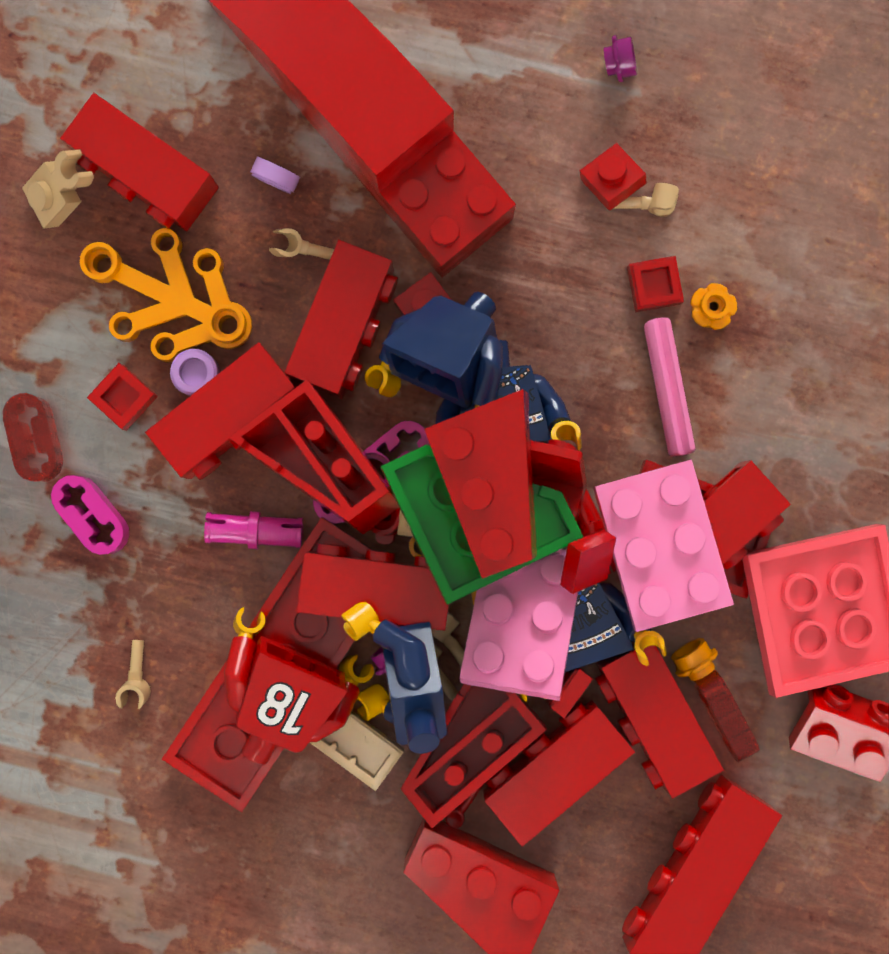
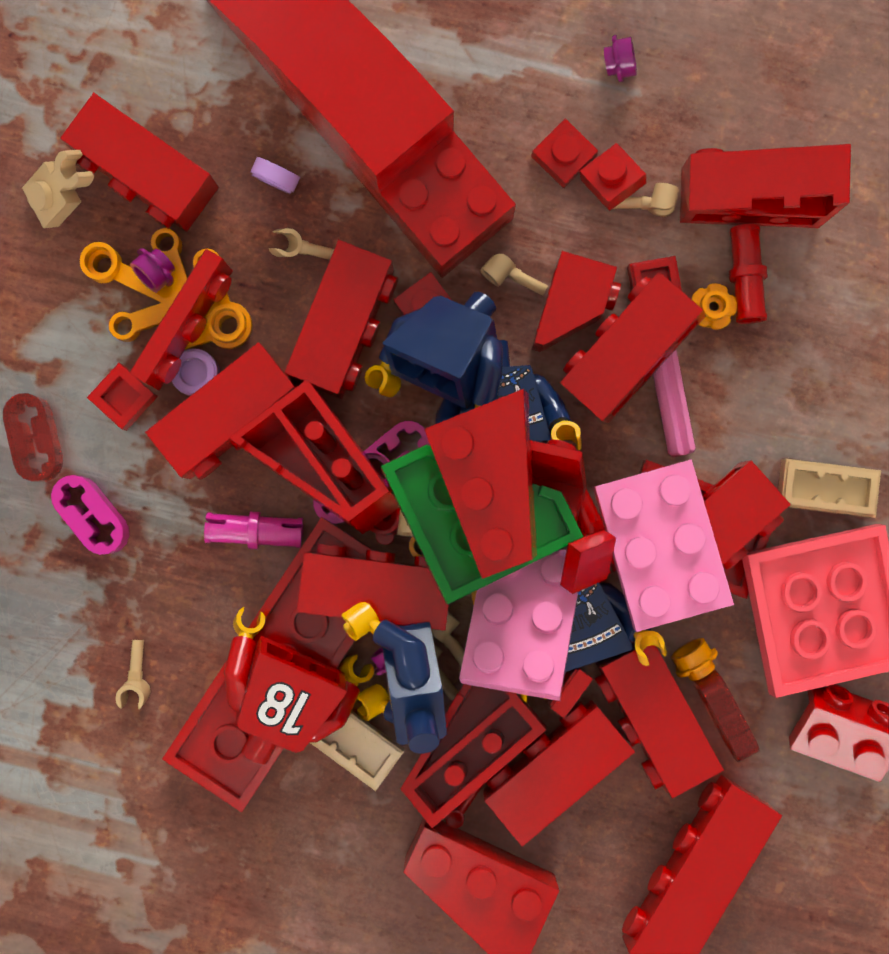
(153, 269): none -> magenta plate
(183, 321): none -> red plate
(501, 267): none -> tan hand
(564, 153): none -> red plate
(575, 298): none -> red slope
(631, 346): none -> red brick
(748, 273): none -> red pin
(766, 186): none -> red wedge
(830, 488): none -> tan plate

